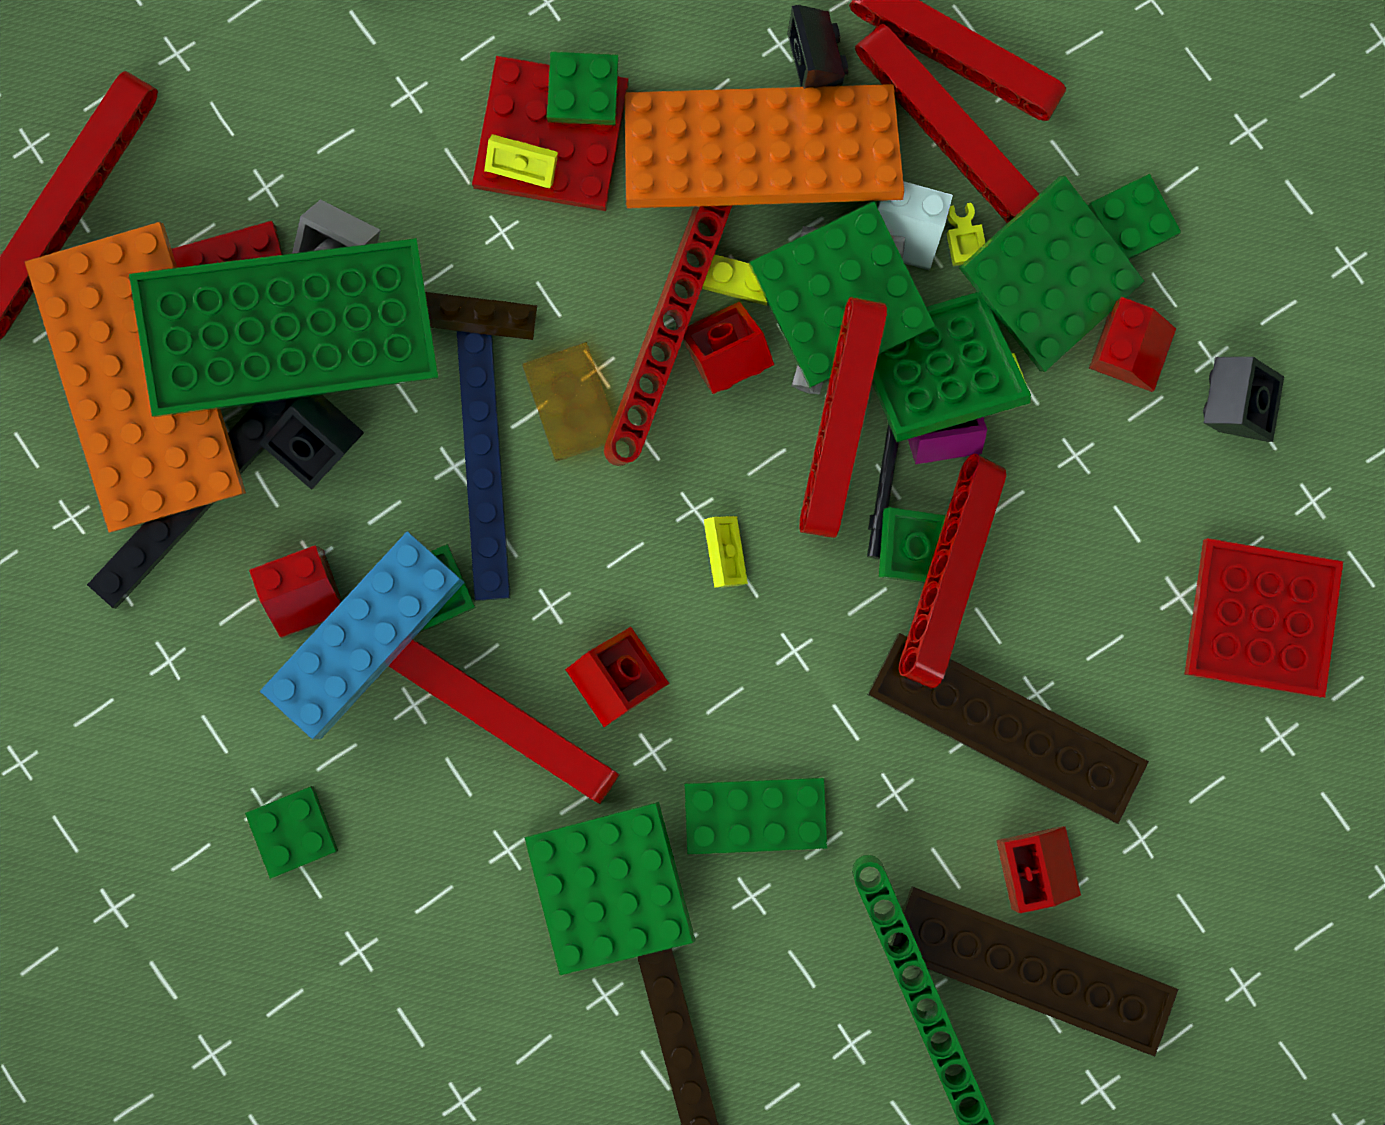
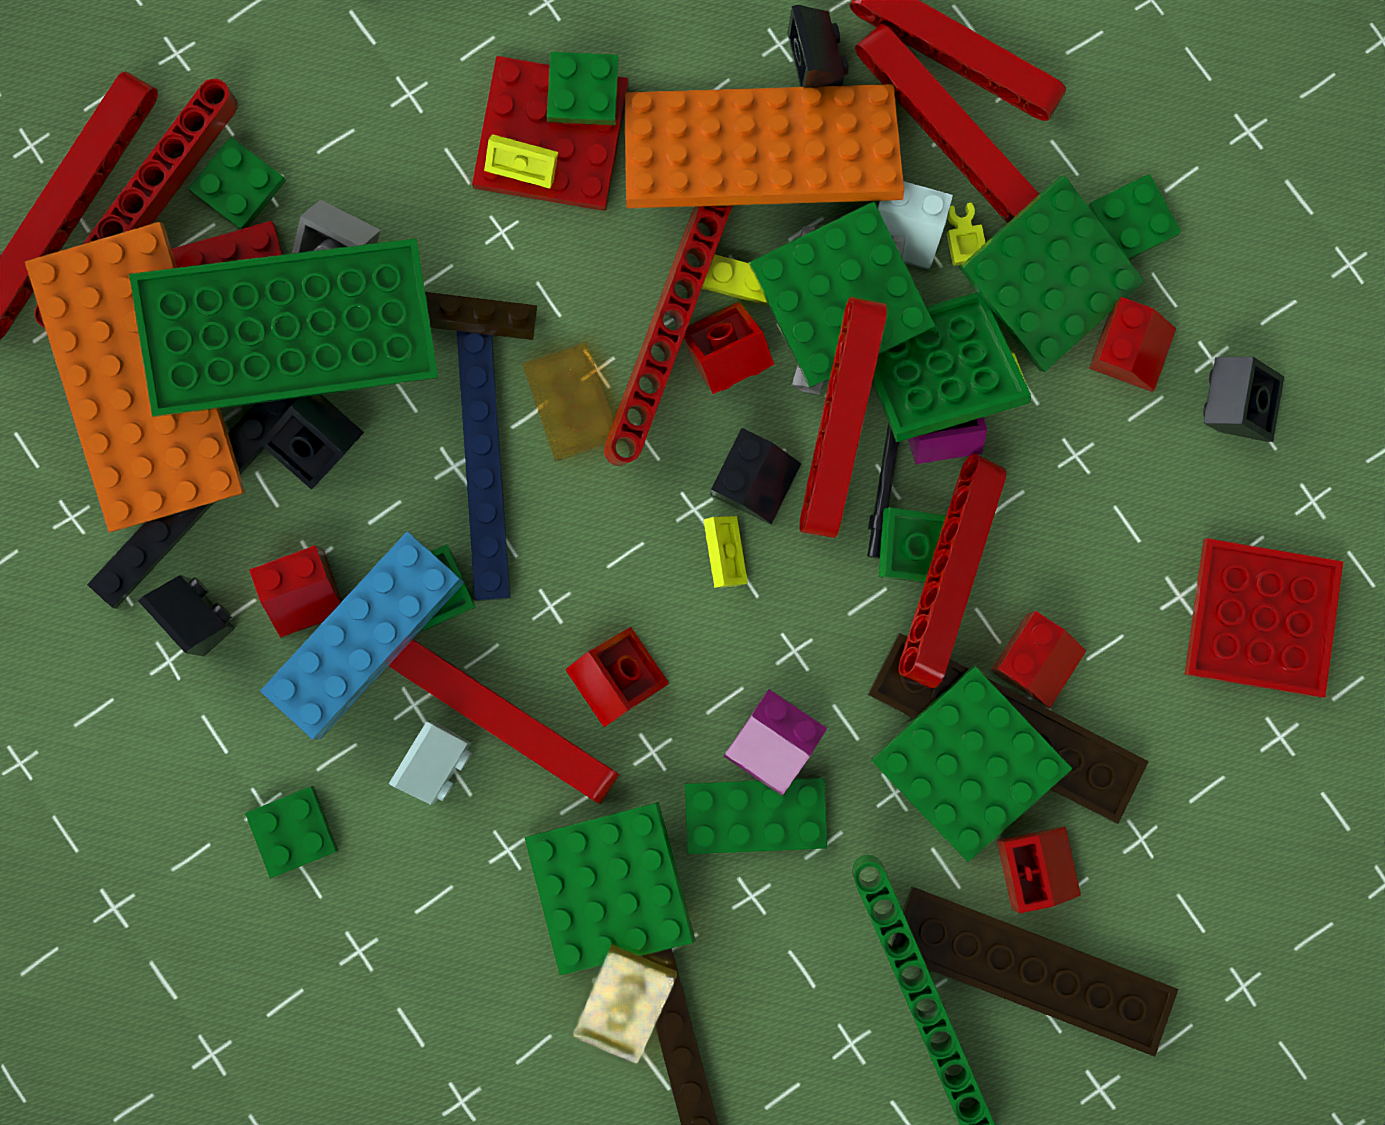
(161, 163): none -> red beam
(188, 615): none -> black slope
(237, 184): none -> green plate
(431, 763): none -> light aqua slope
(624, 1004): none -> clear yellow plate
(755, 476): none -> black slope
(775, 742): none -> slope
(971, 763): none -> green plate
(1039, 658): none -> red slope

